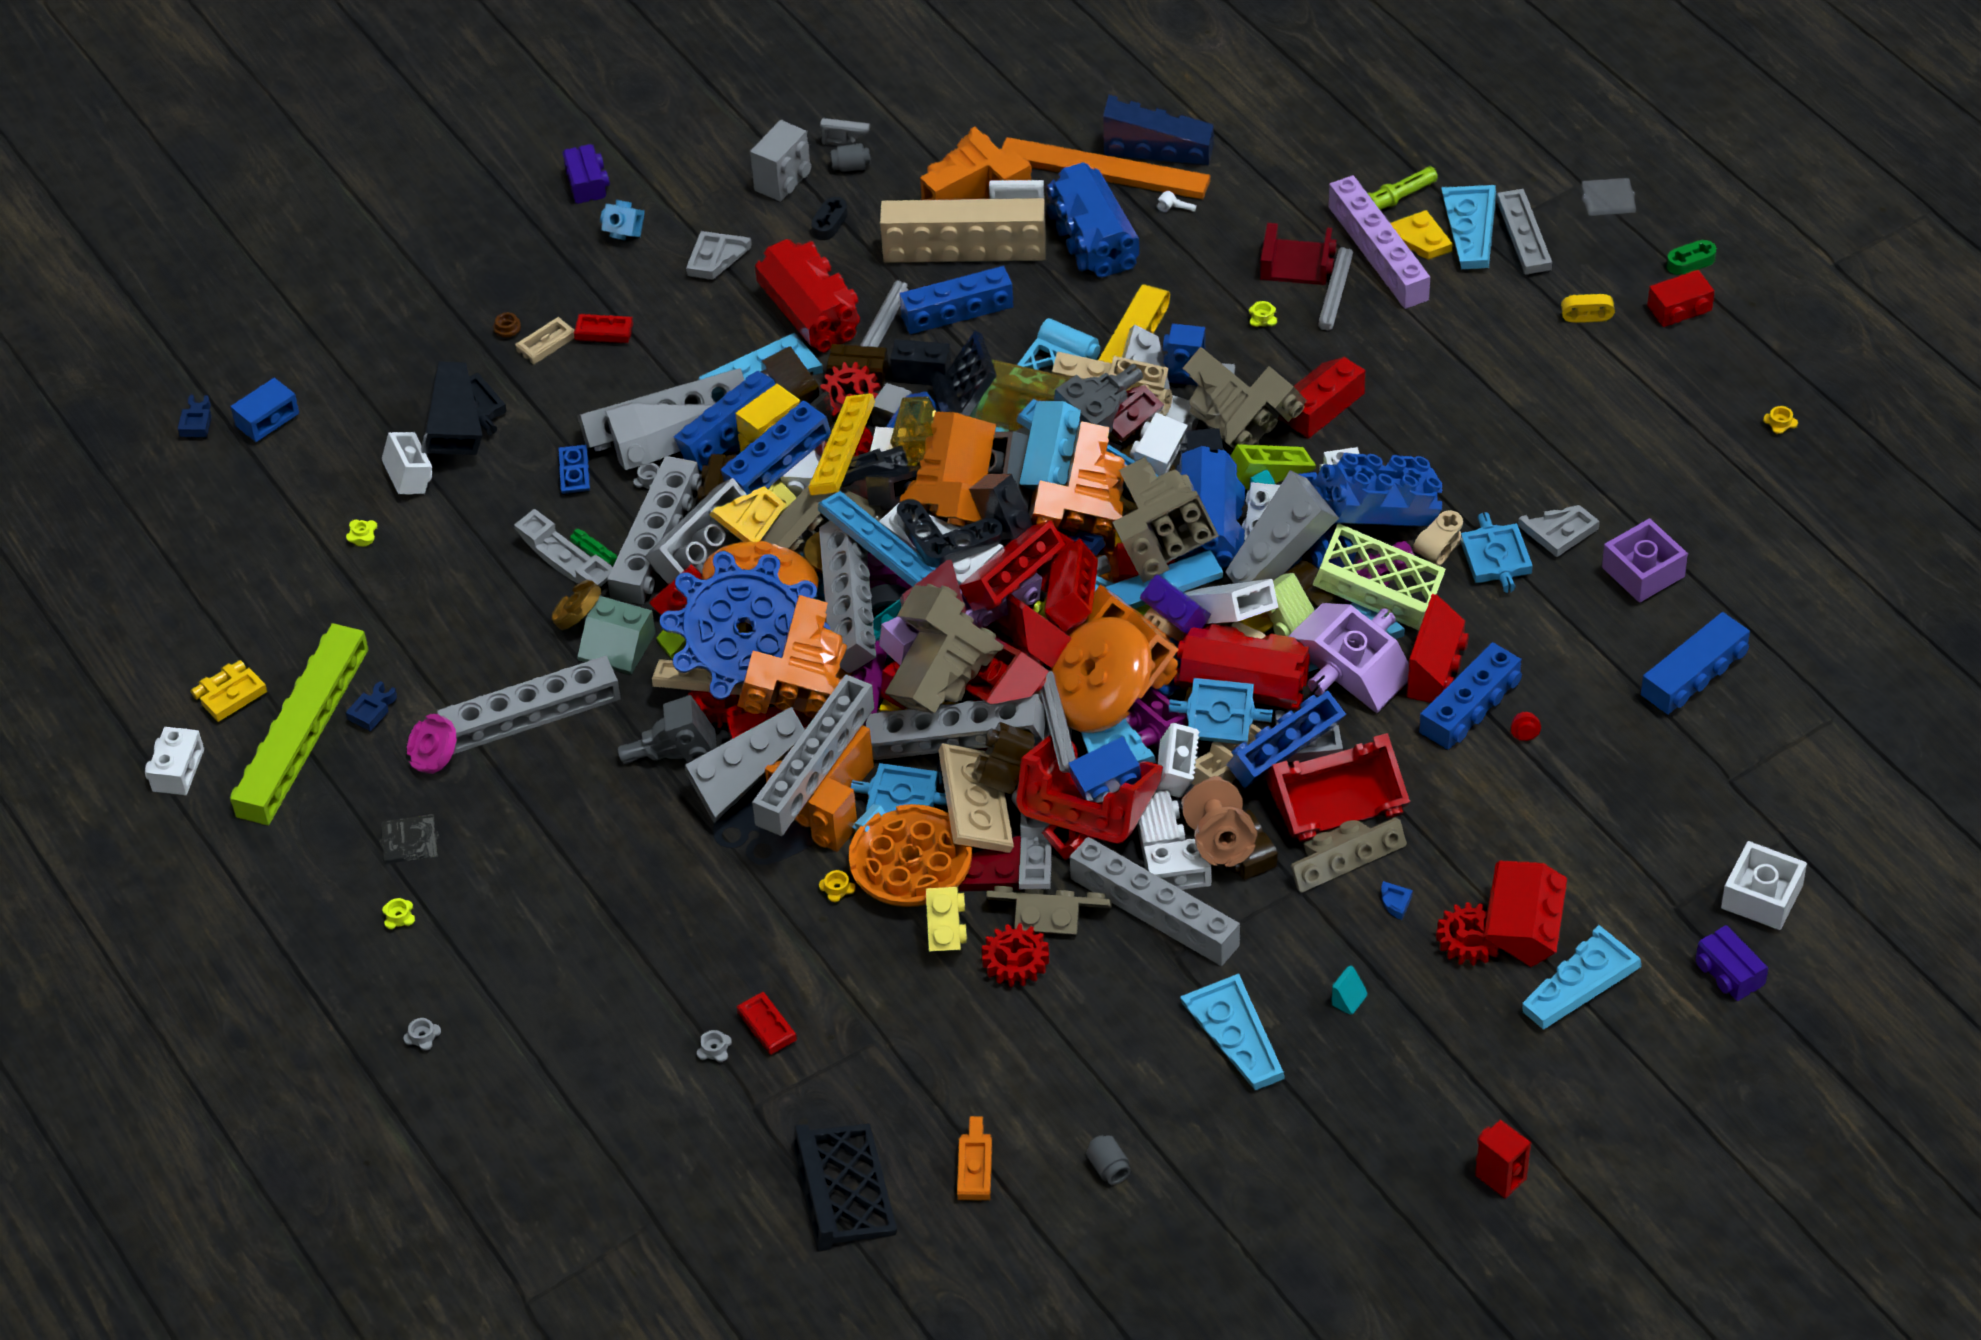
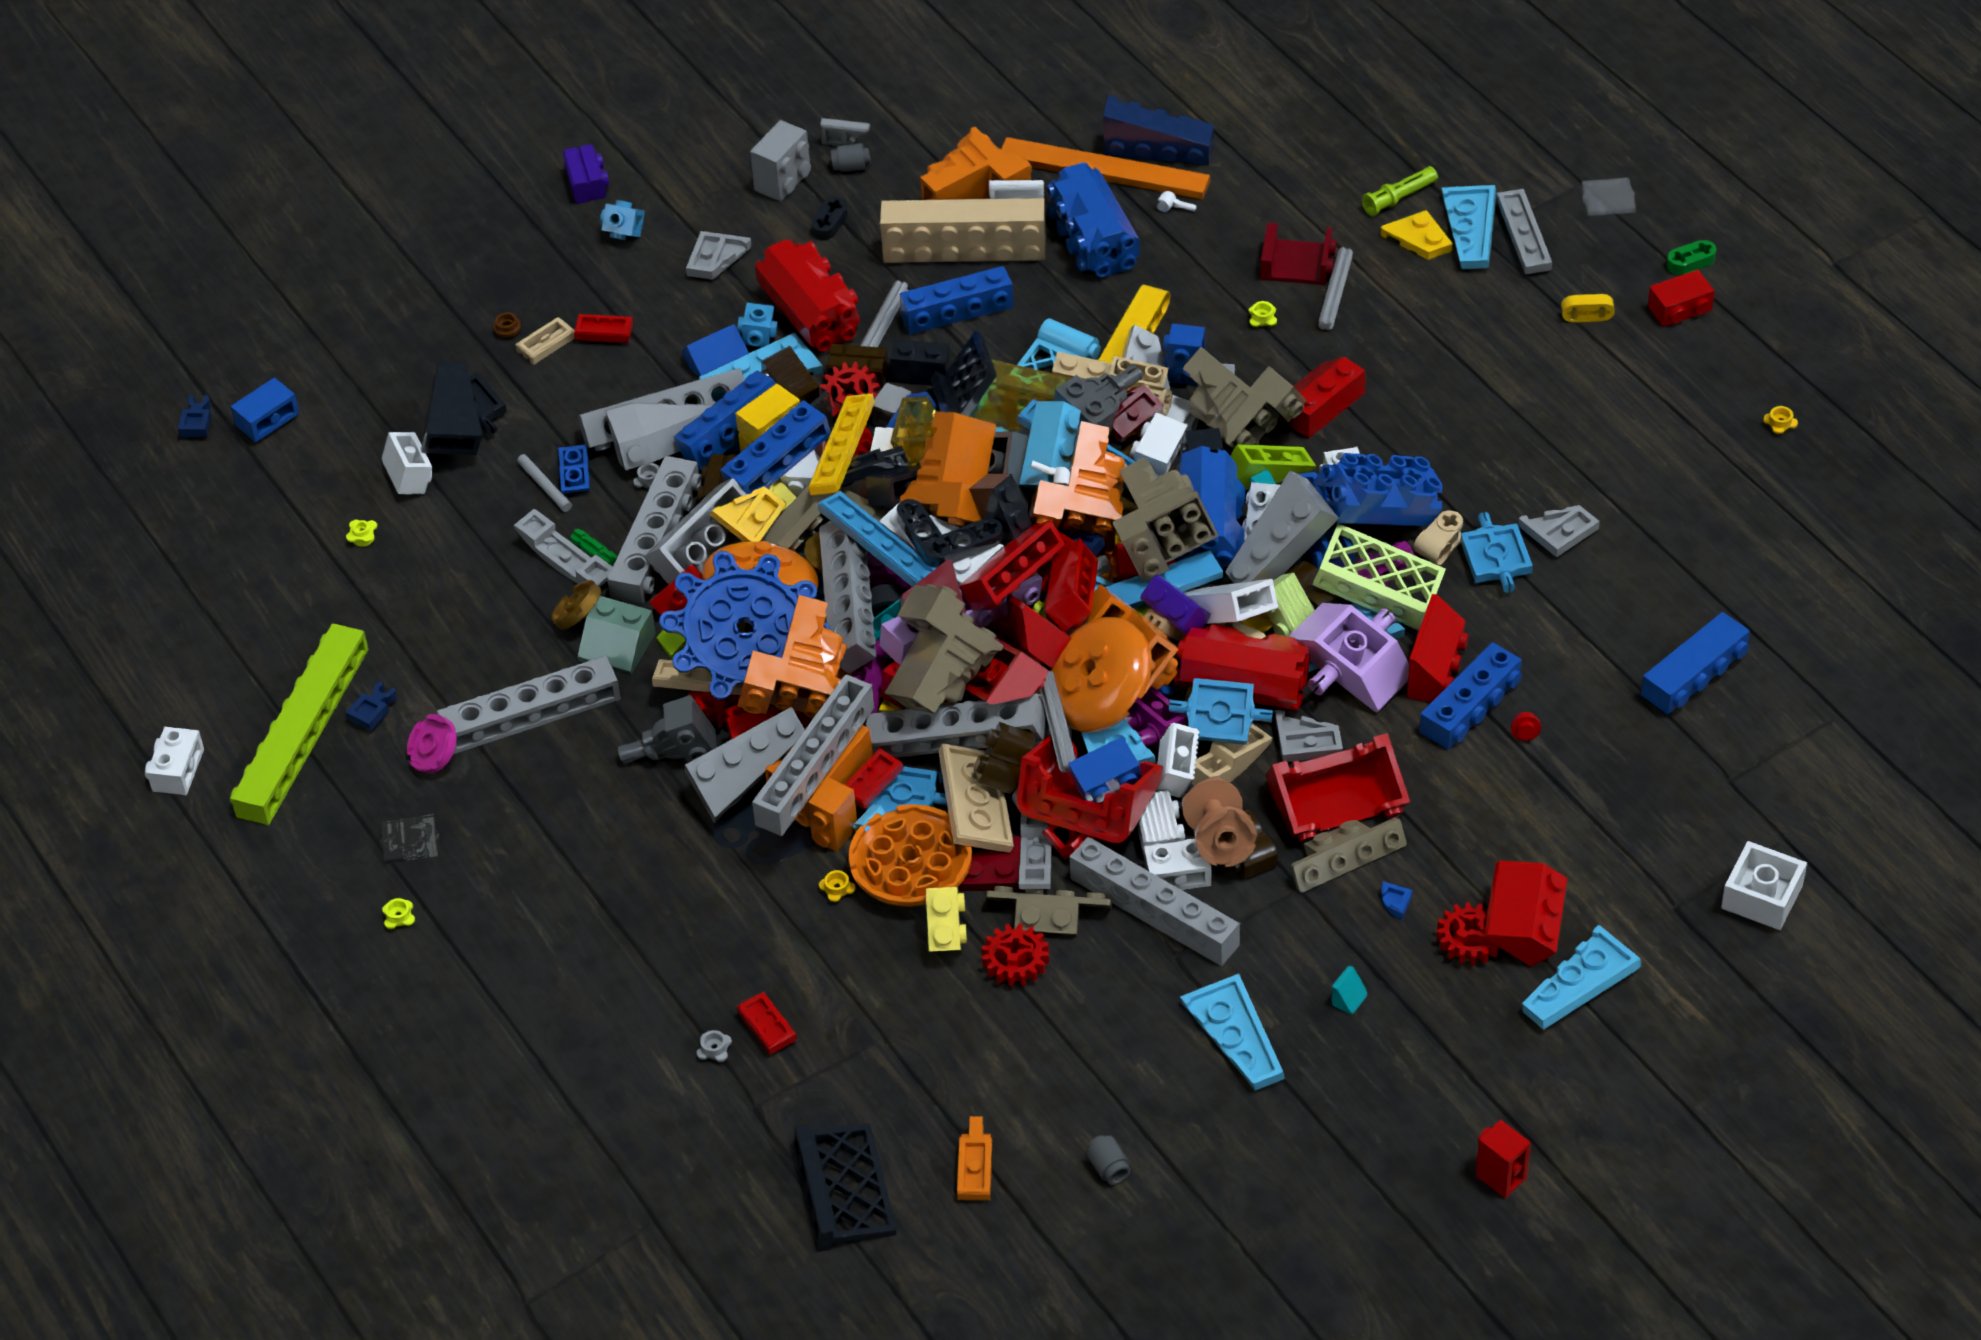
(229, 690): yellow plate -> none
(418, 1027): light grey plate -> none
(544, 483): none -> light grey bar
(714, 350): none -> blue brick
(757, 325): none -> dark azure brick
(874, 777): none -> red plate
(1060, 474): none -> white hand
(1285, 739): blue brick -> none
(1379, 242): lavender brick -> none
(1644, 560): medium lavender brick -> none
(1731, 963): dark purple brick -> none

